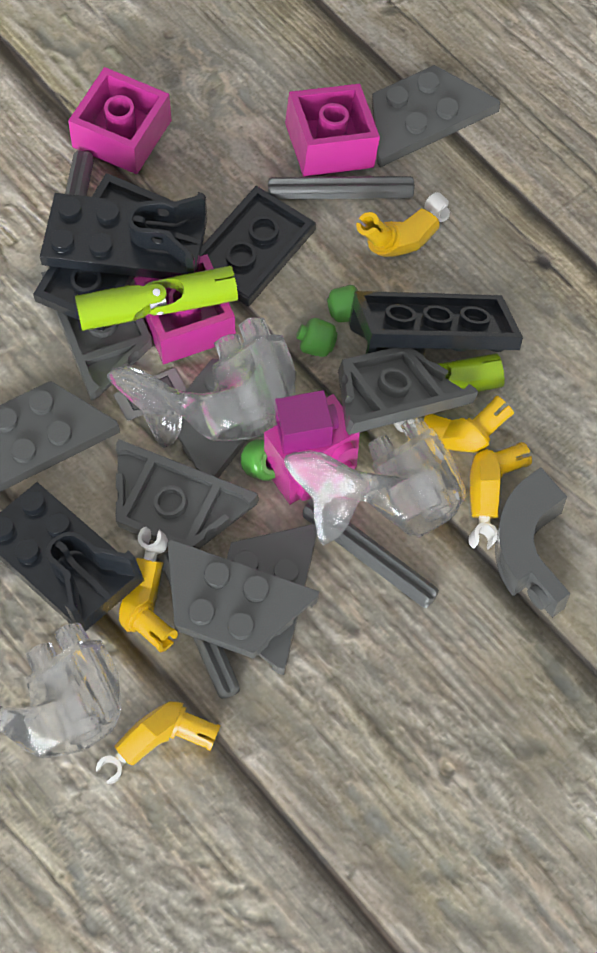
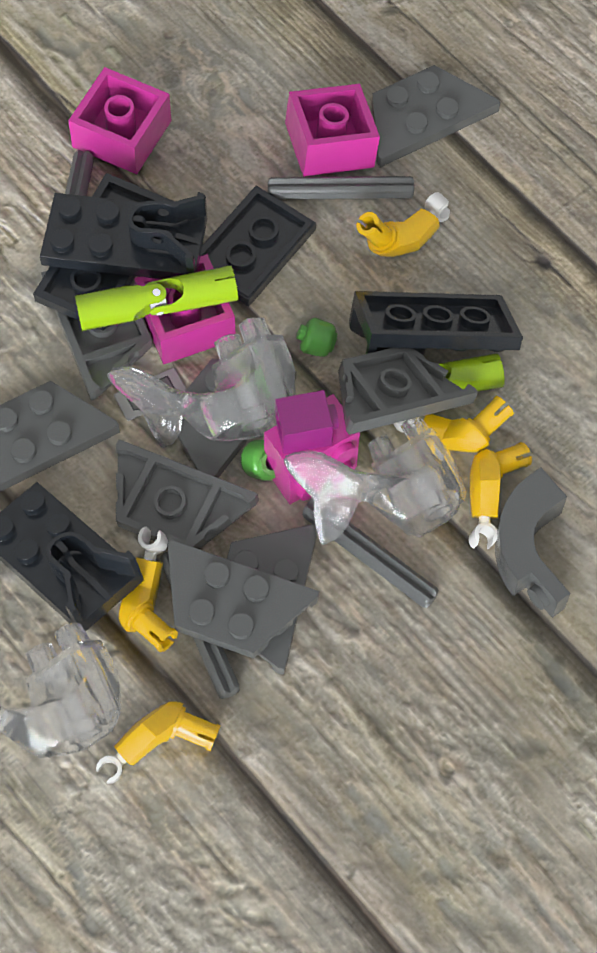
(340, 302): bright green piece -> none

